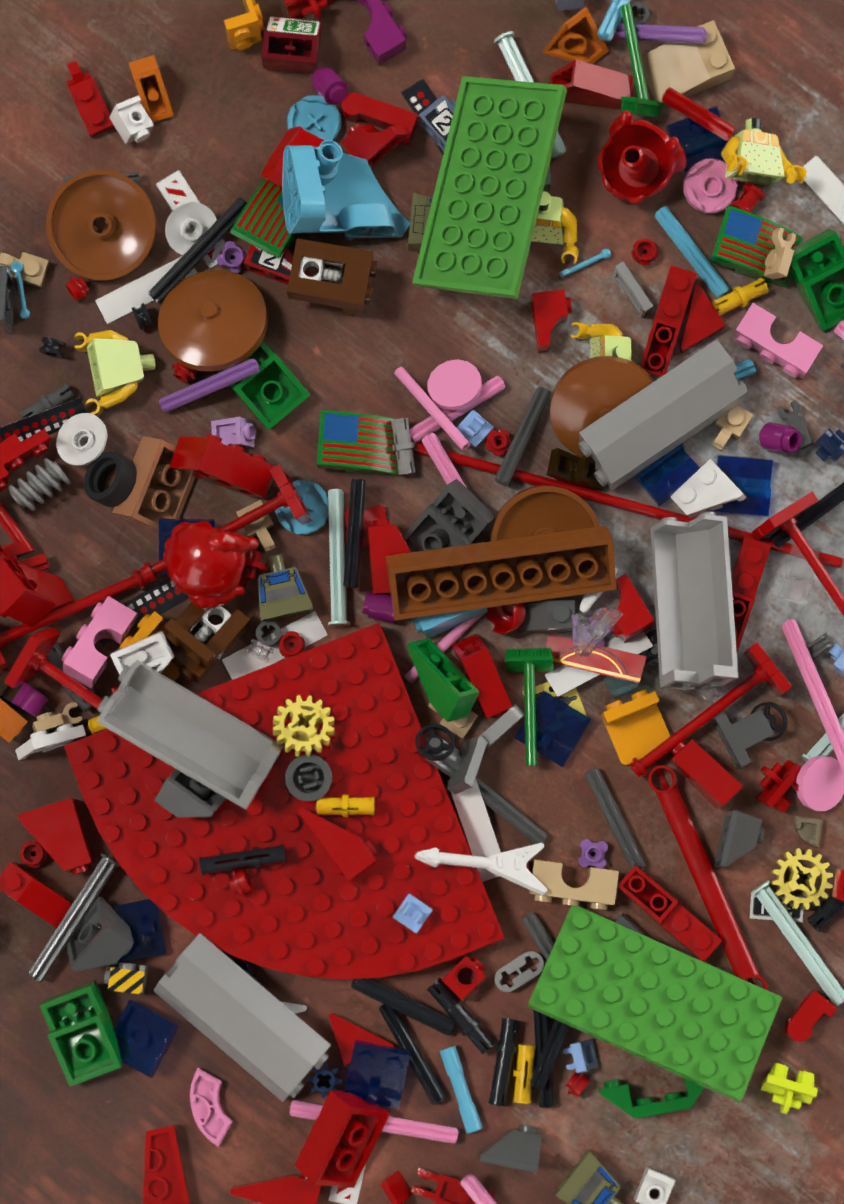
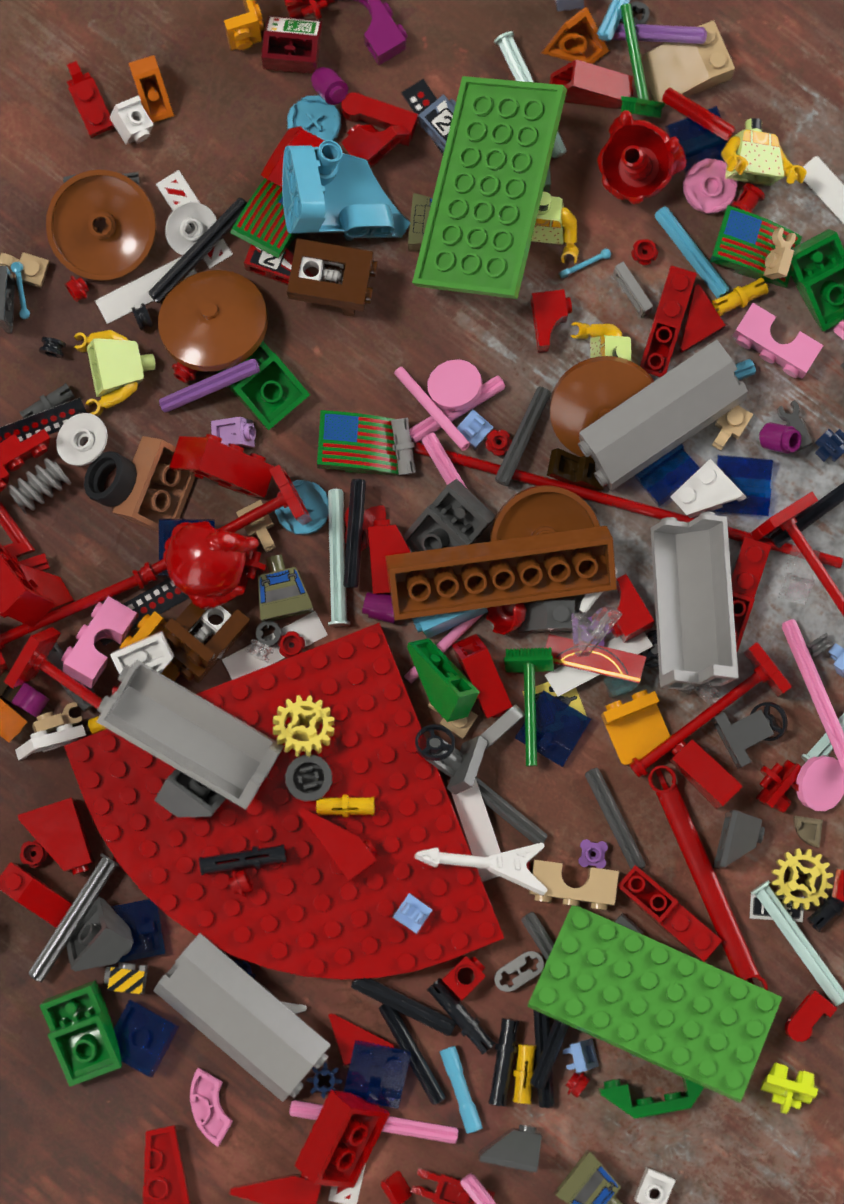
(232, 249): medium lavender plate -> none

